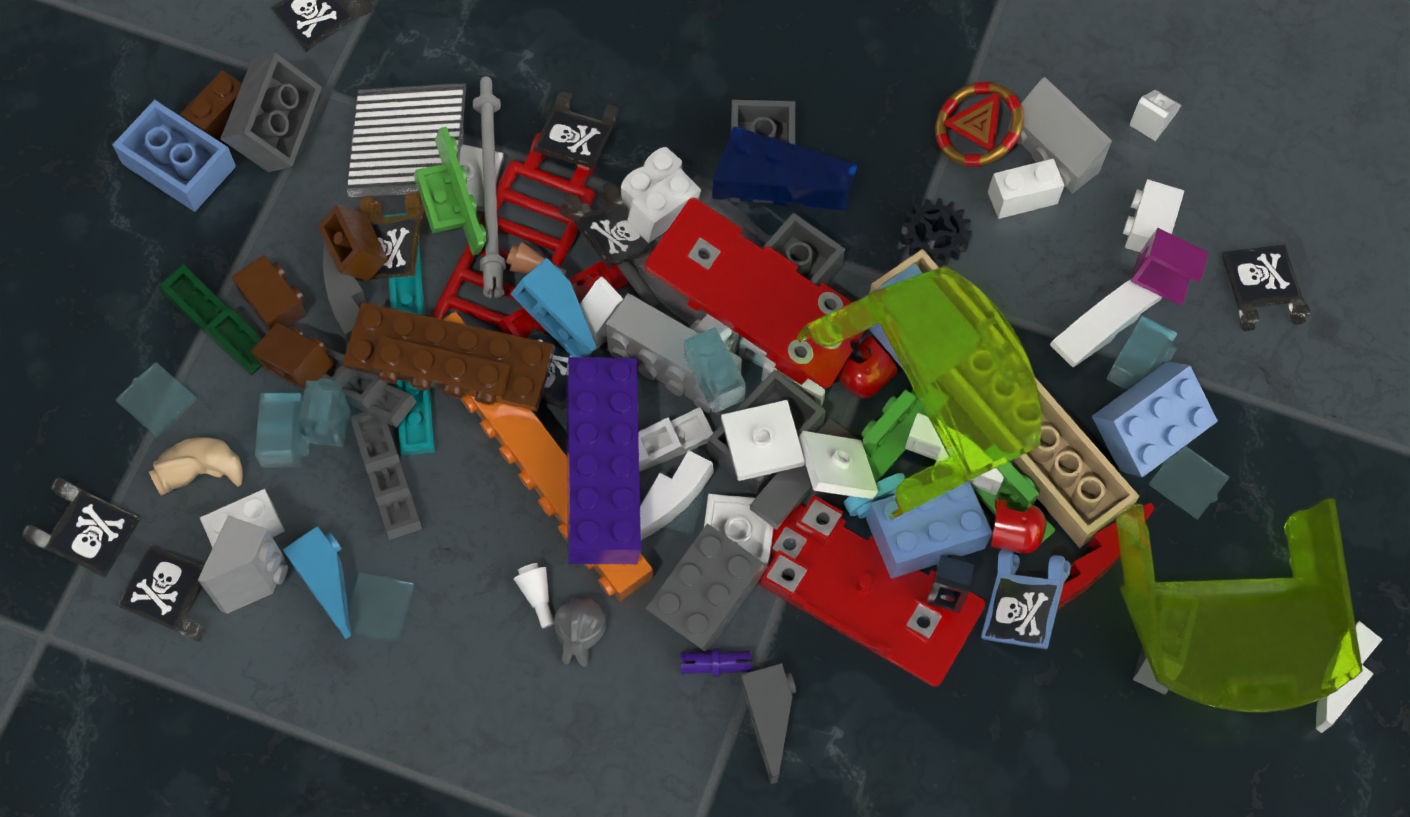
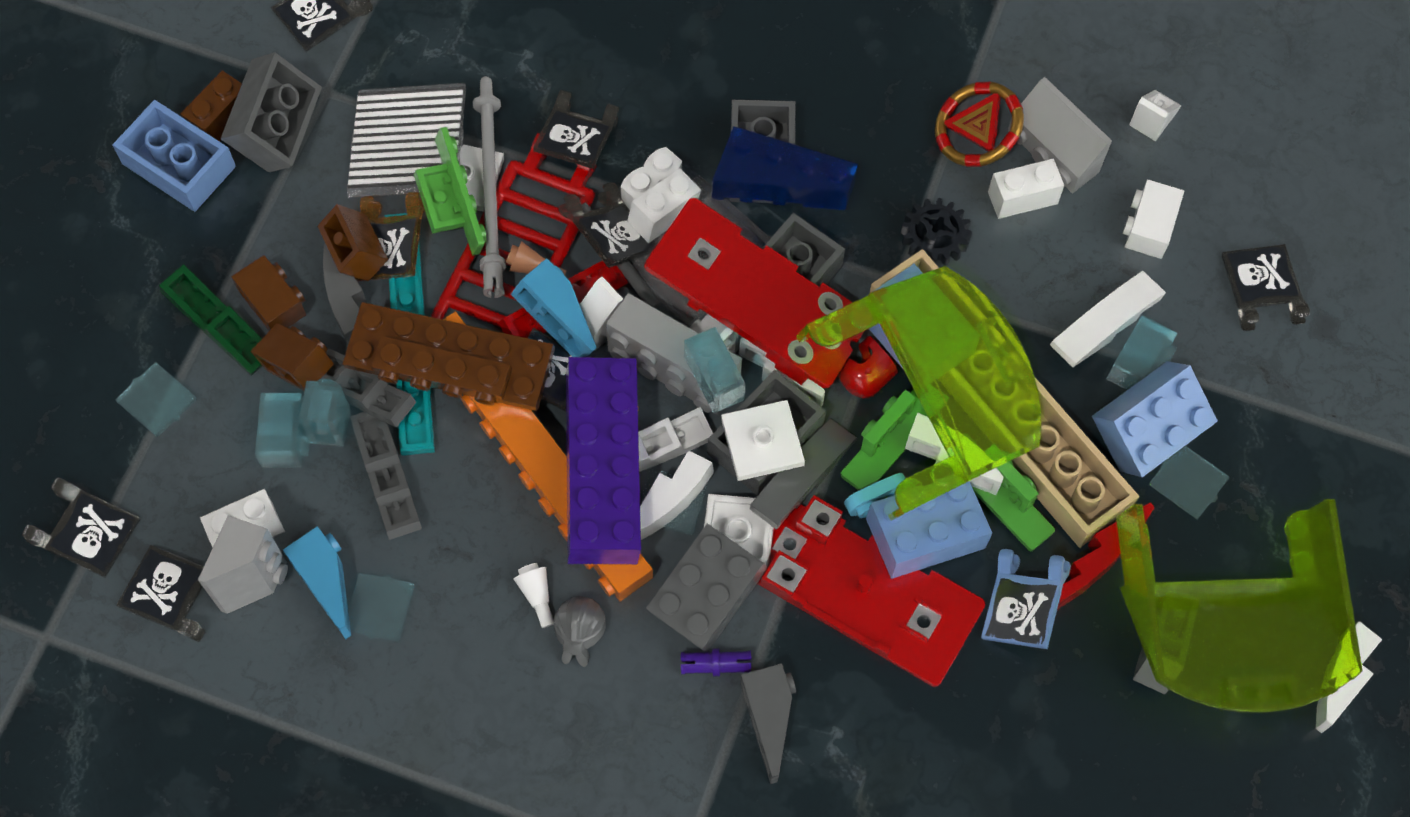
(193, 457): tan animal -> none
(837, 465): white plate -> none
(951, 583): black slope -> none
(1016, 529): red helmet -> none
(1168, 265): magenta piece -> none

